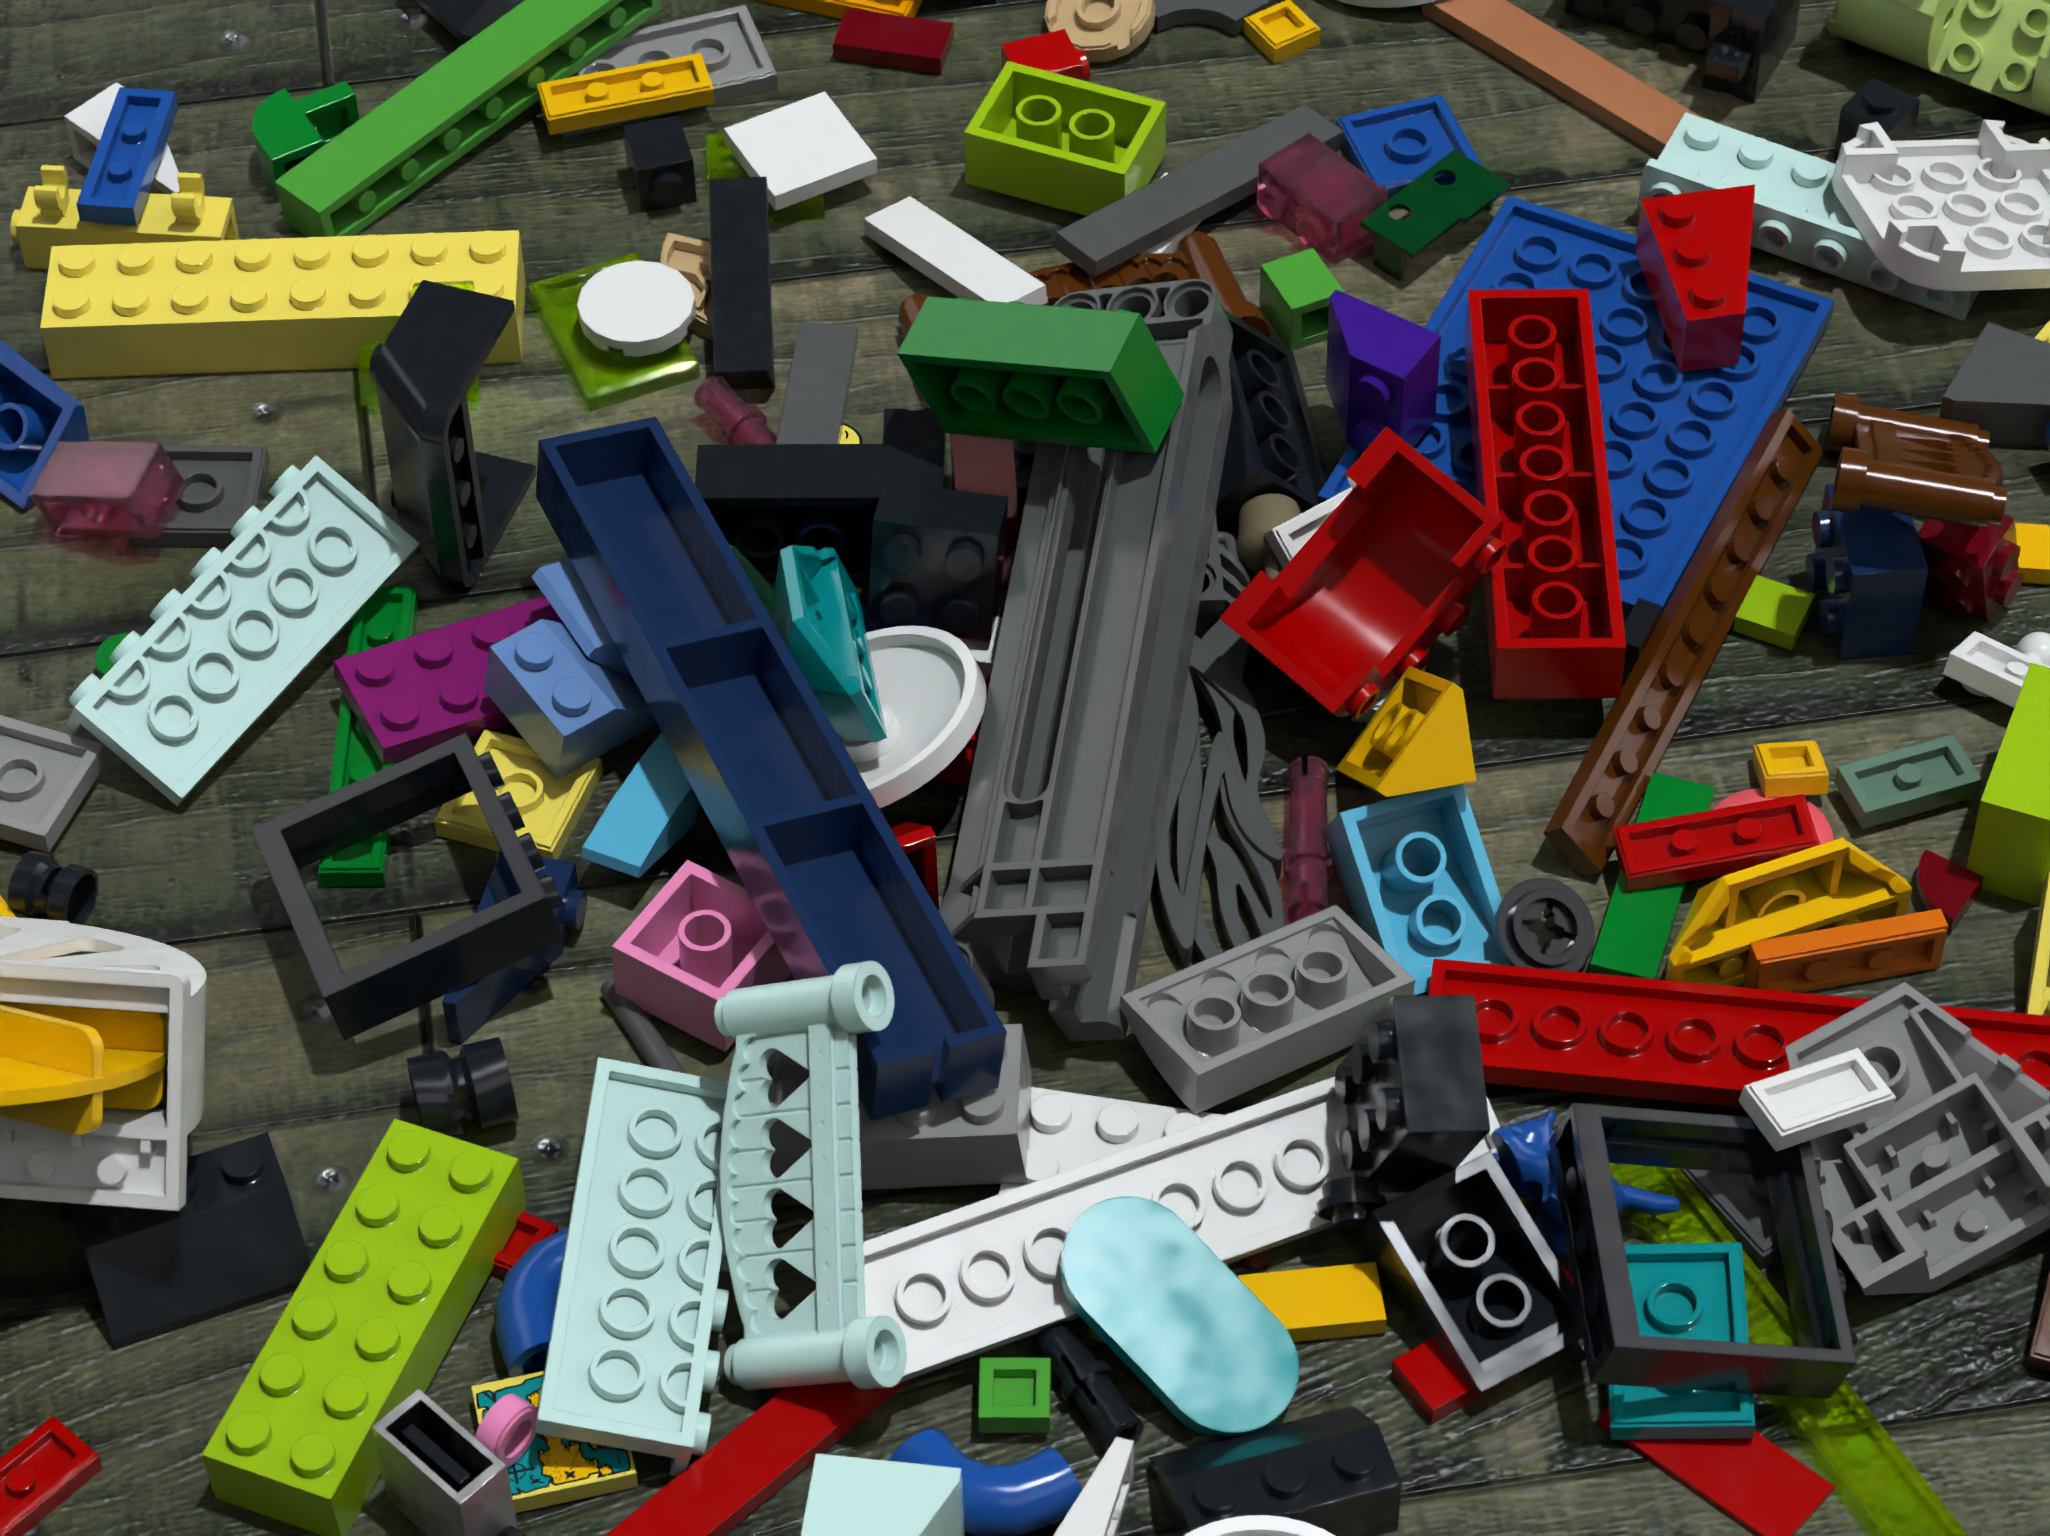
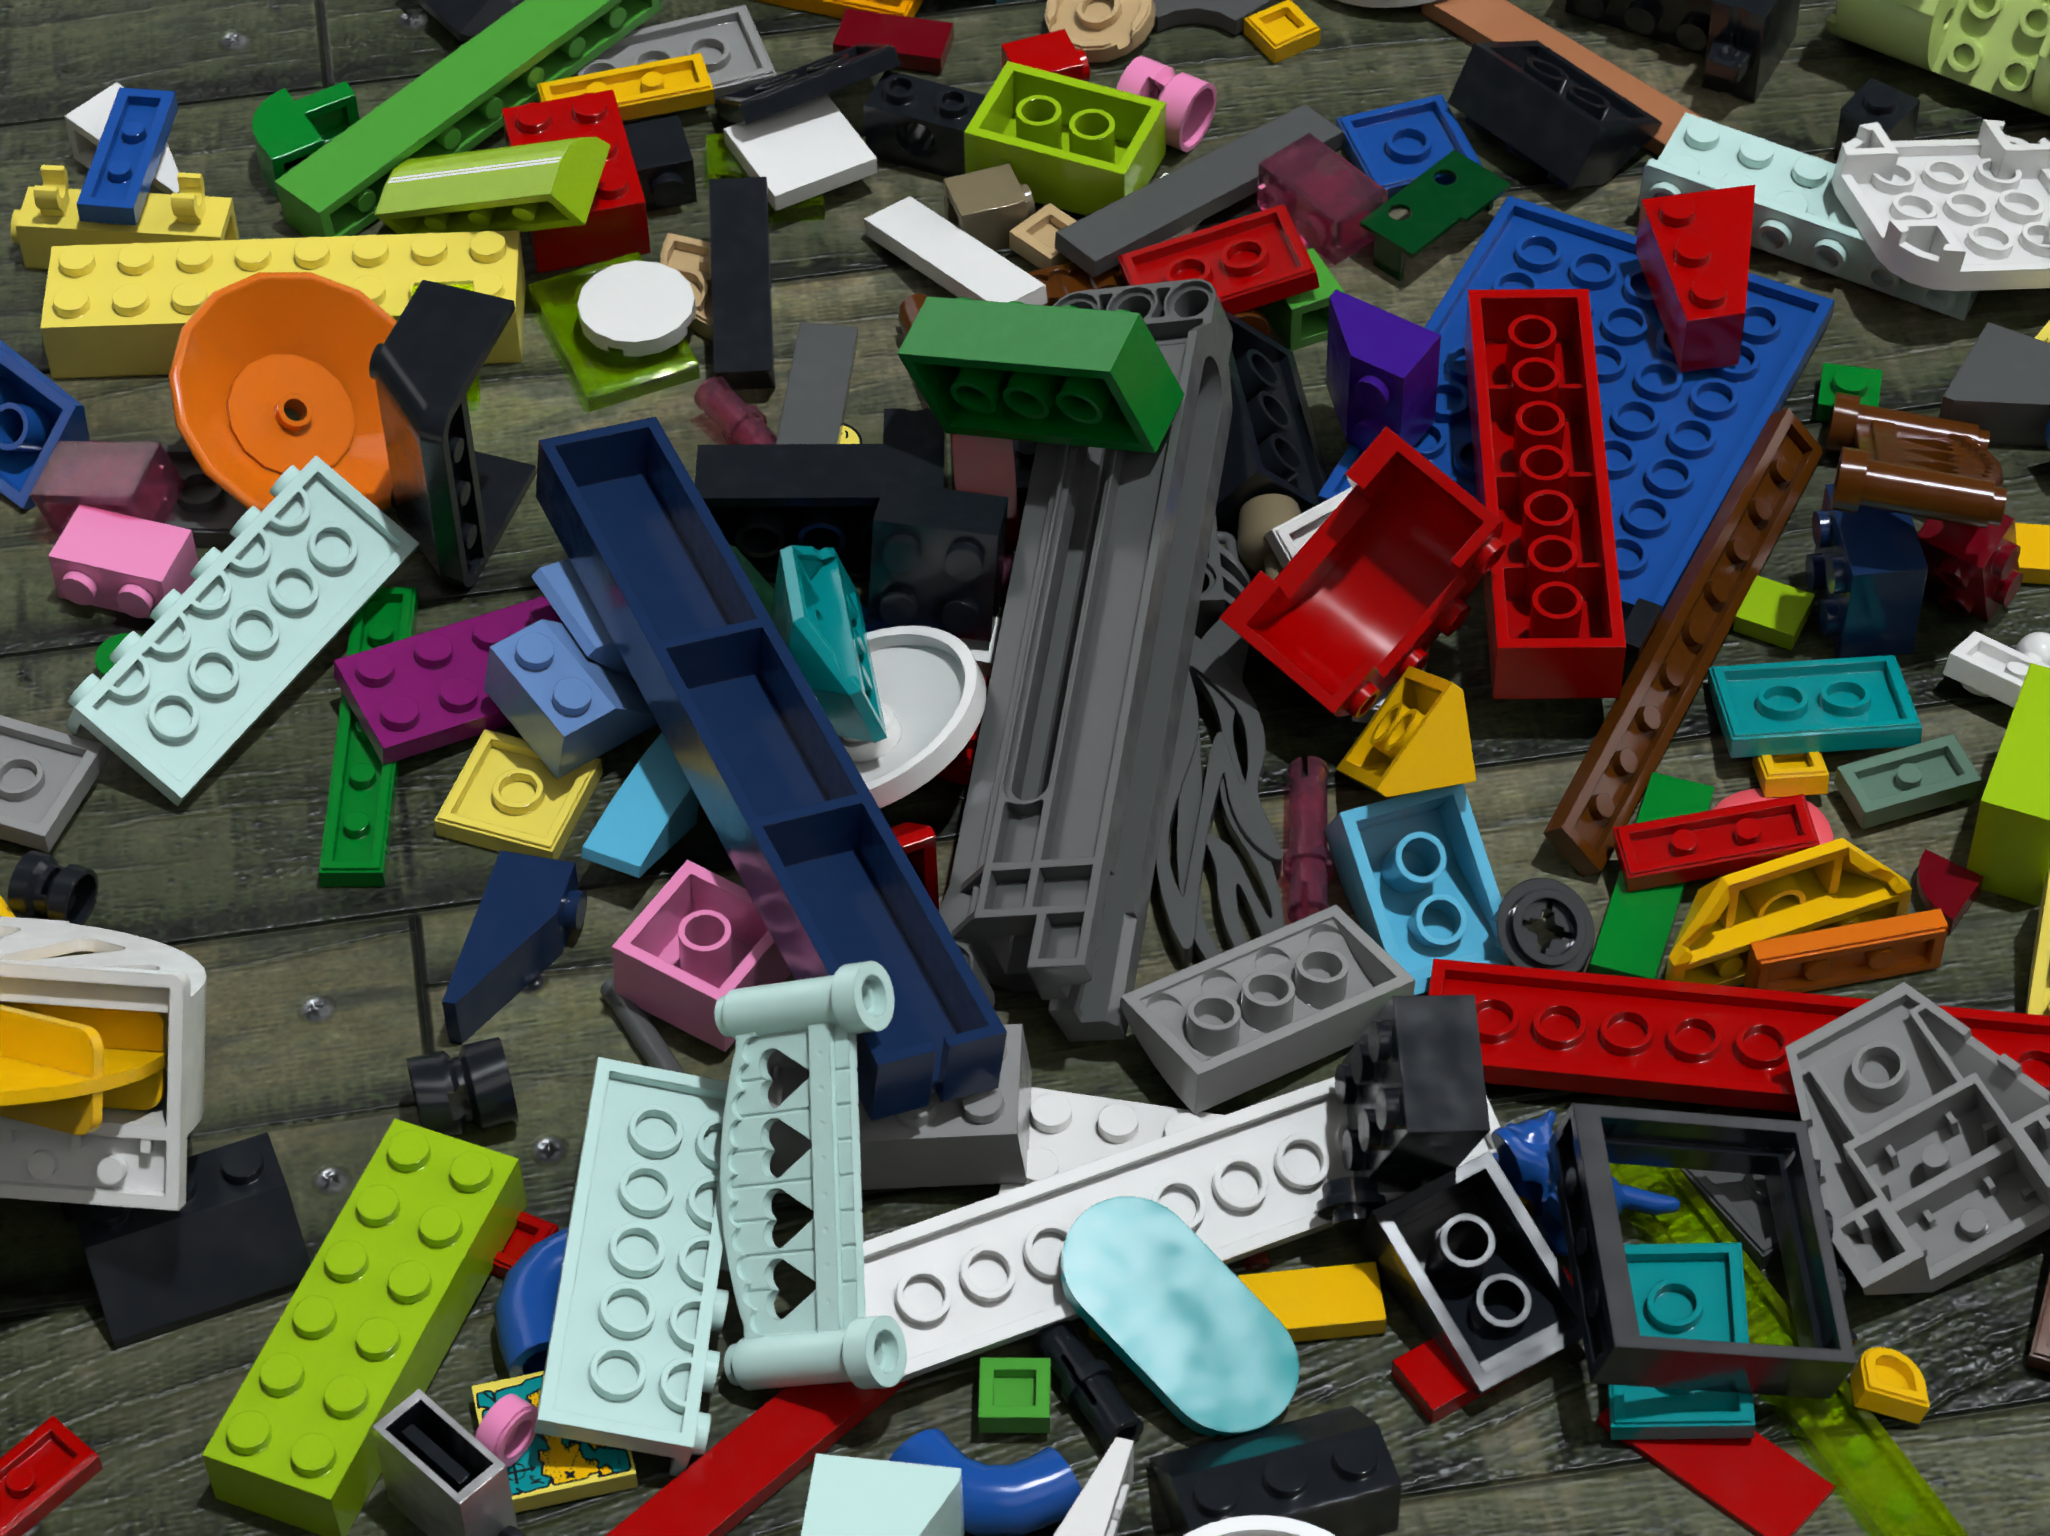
(121, 561): none -> bright pink brick
(273, 348): none -> orange dish
(447, 956): black window -> none
(495, 188): none -> lime brick
(618, 211): none -> red brick
(806, 82): none -> black tile
(919, 123): none -> black brick
(988, 204): none -> dark tan brick
(1036, 237): none -> tan plate
(1187, 99): none -> bright pink wheel
(1244, 259): none -> red tile
(1550, 112): none -> black slope
(1813, 706): none -> teal tile
(1817, 1099): white tile -> none
(1847, 380): none -> green plate
(1889, 1385): none -> yellow tile

